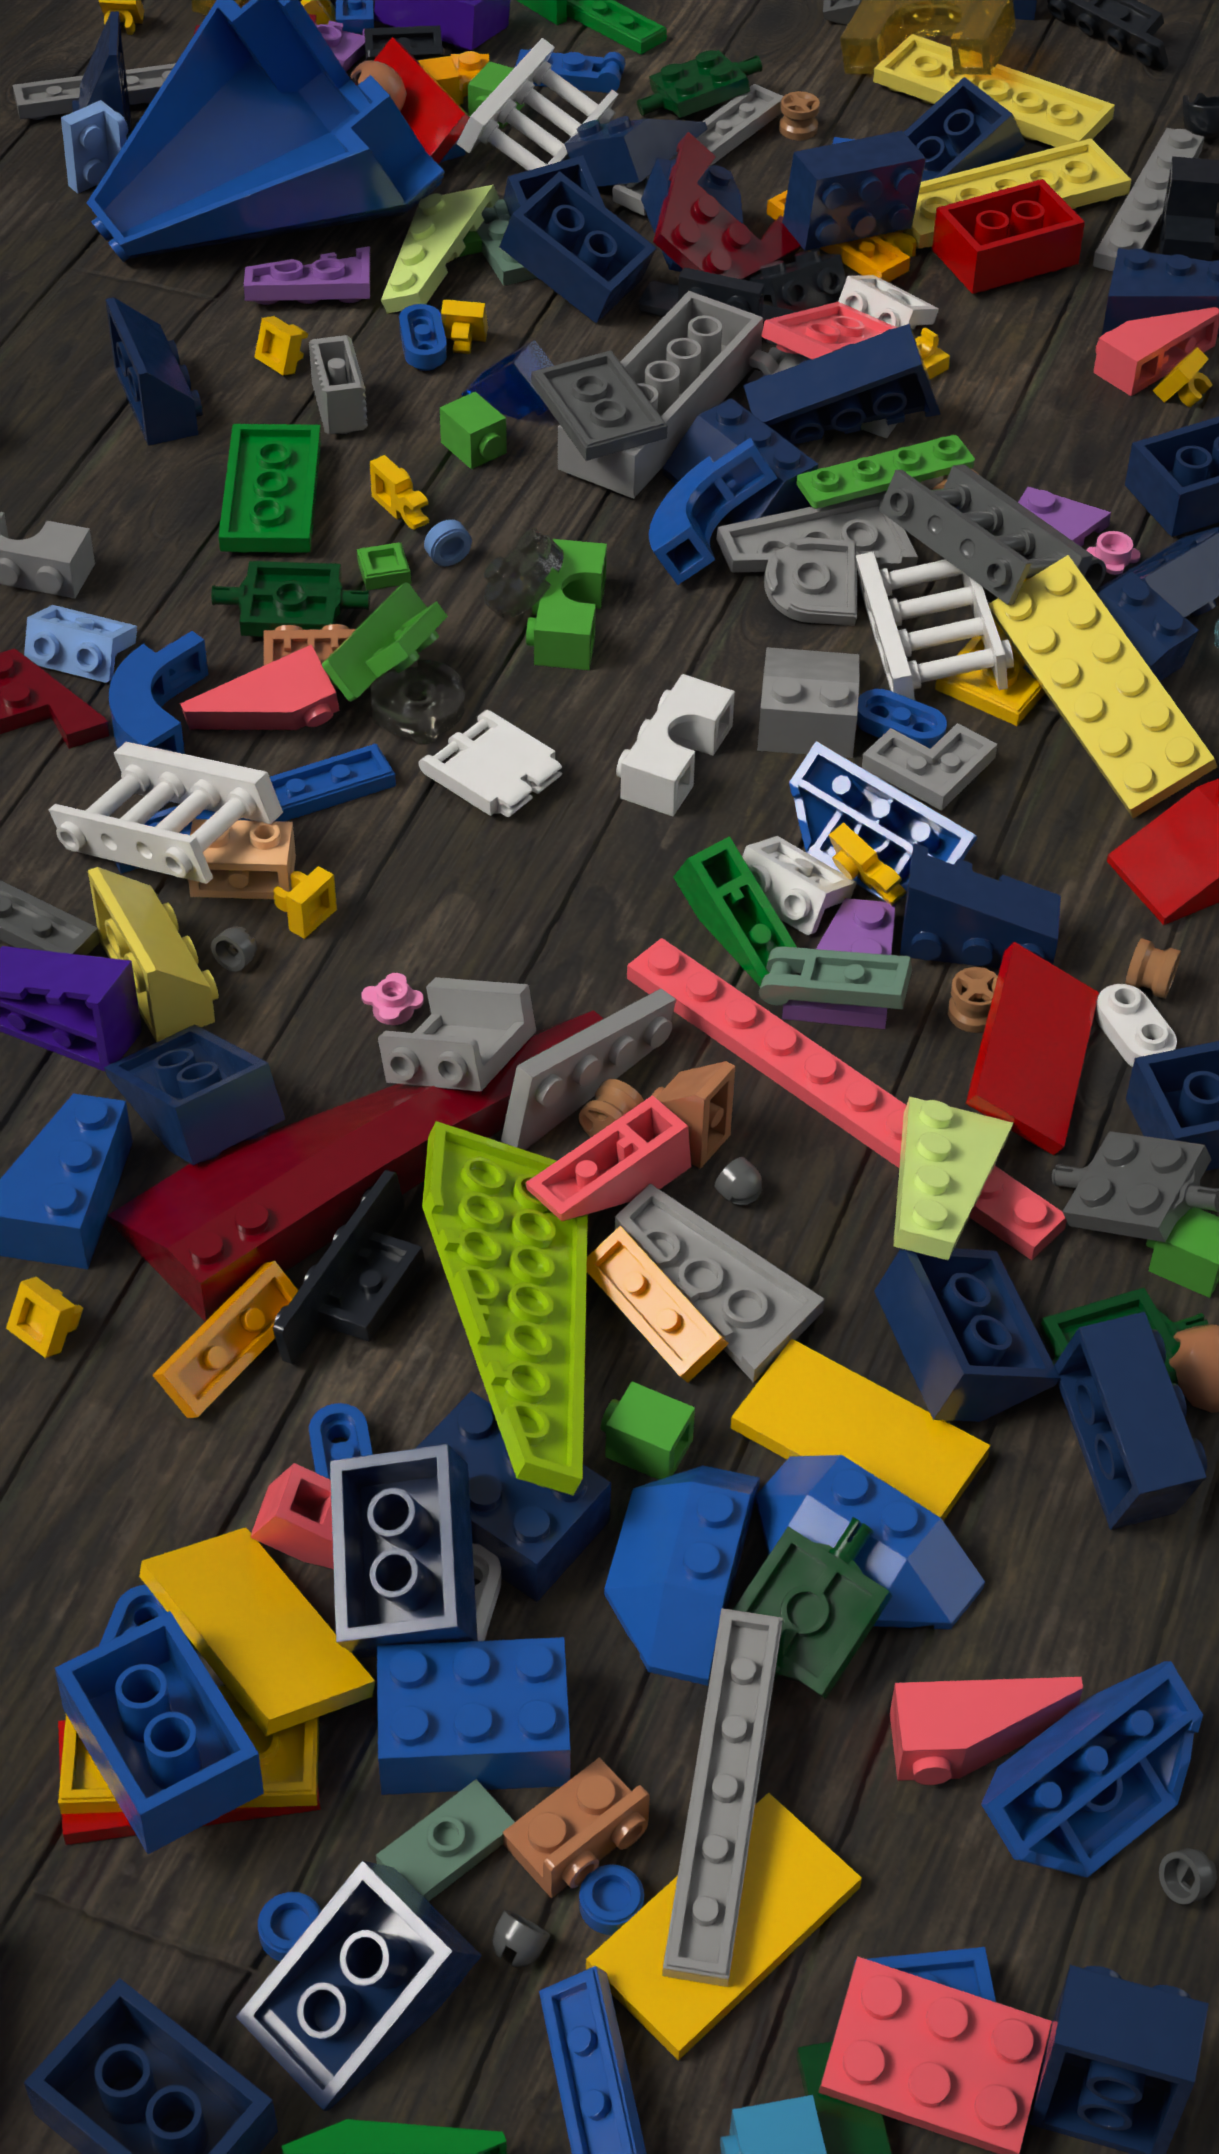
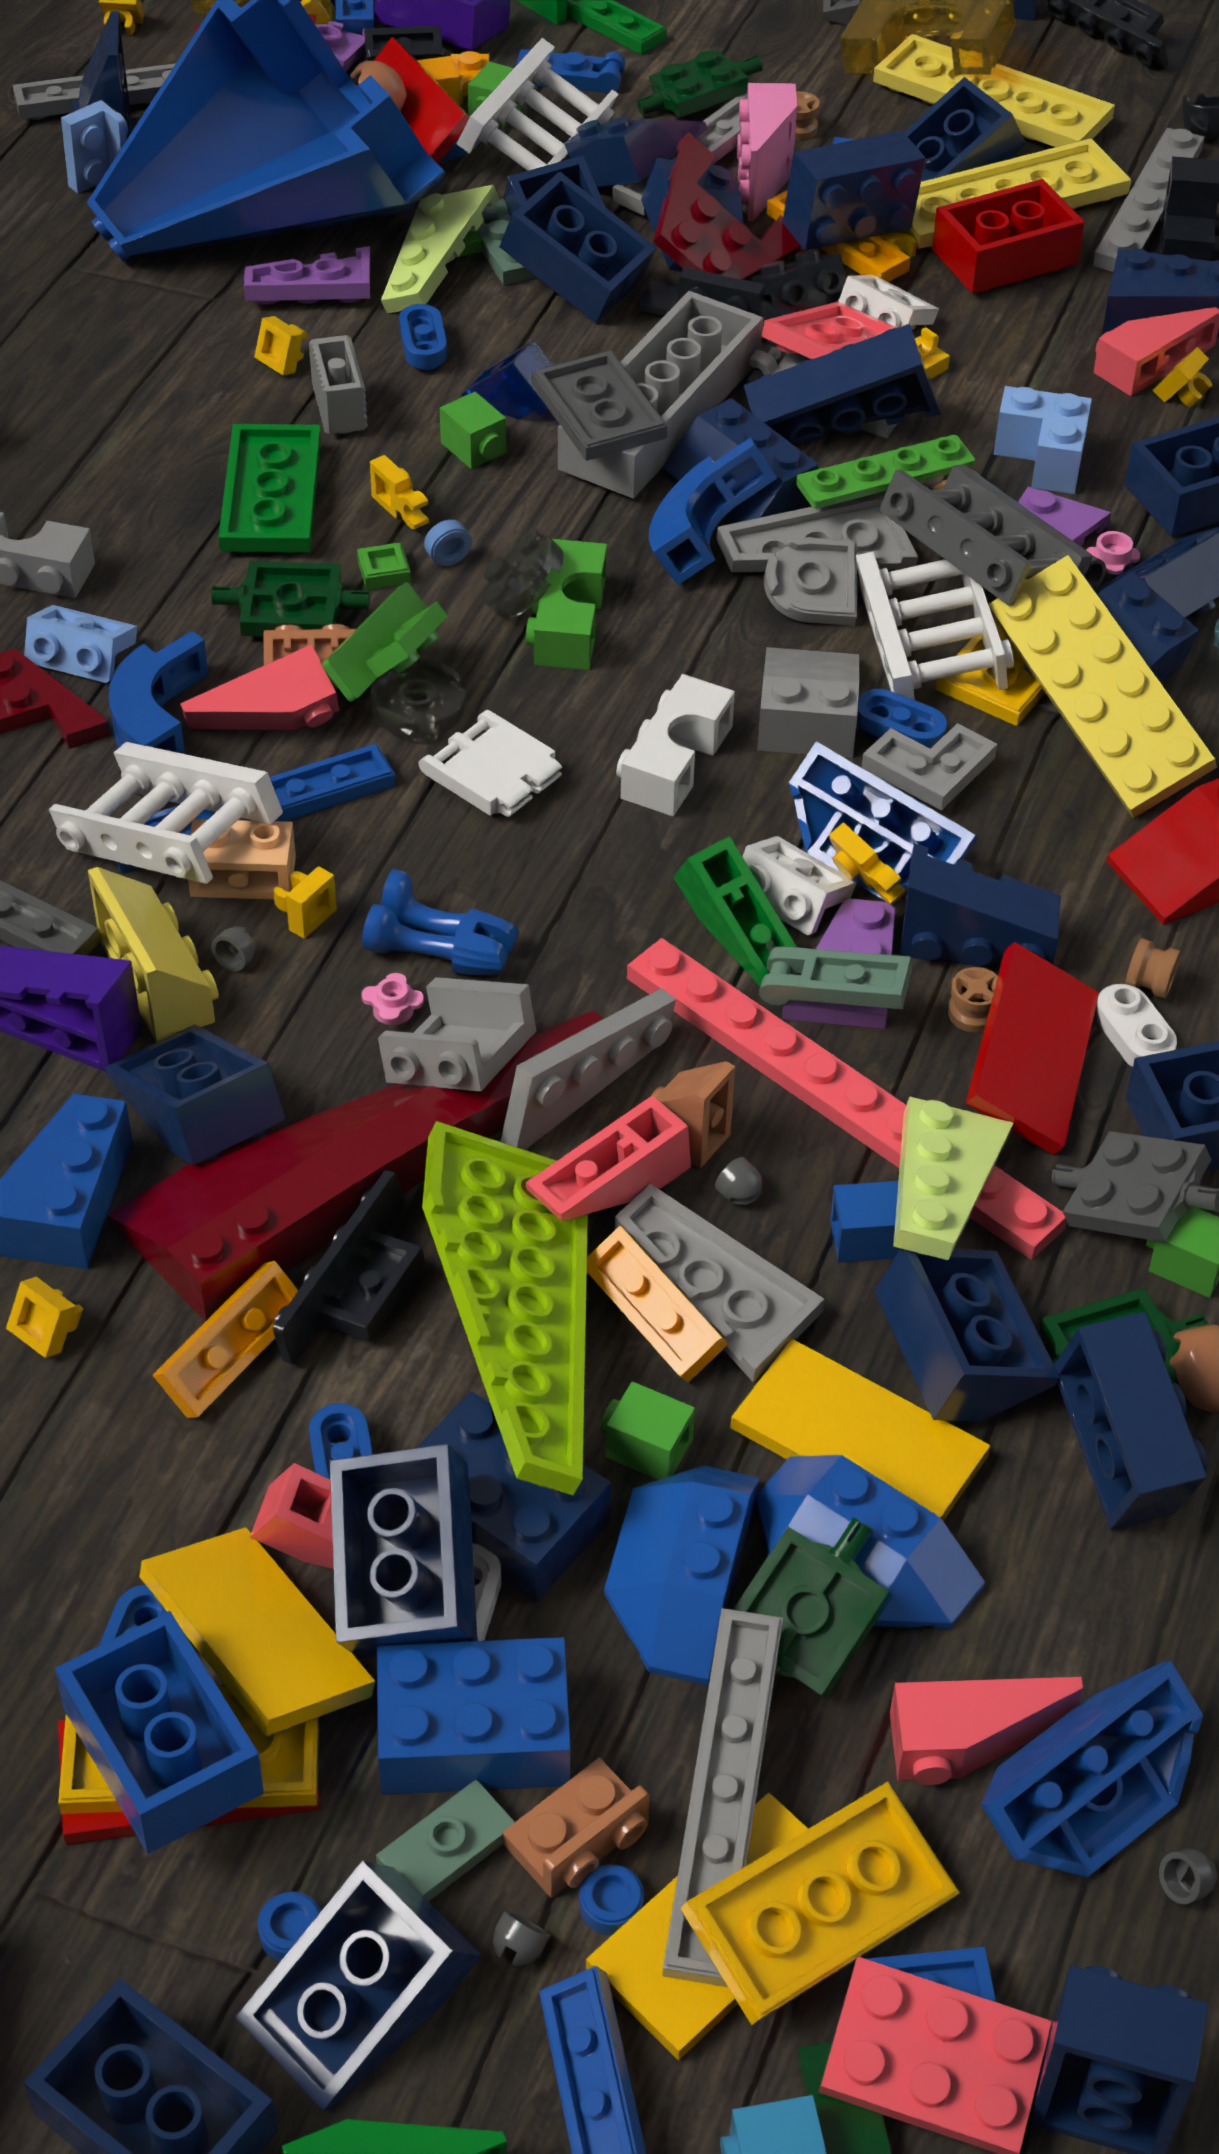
(152, 376): dark blue slope -> none
(464, 323): yellow tile -> none
(472, 940): none -> blue piece
(612, 1102): medium nougat wheel -> none
(765, 142): none -> bright pink slope
(819, 1902): none -> yellow tile
(864, 1221): none -> blue brick
(1045, 430): none -> light blue brick

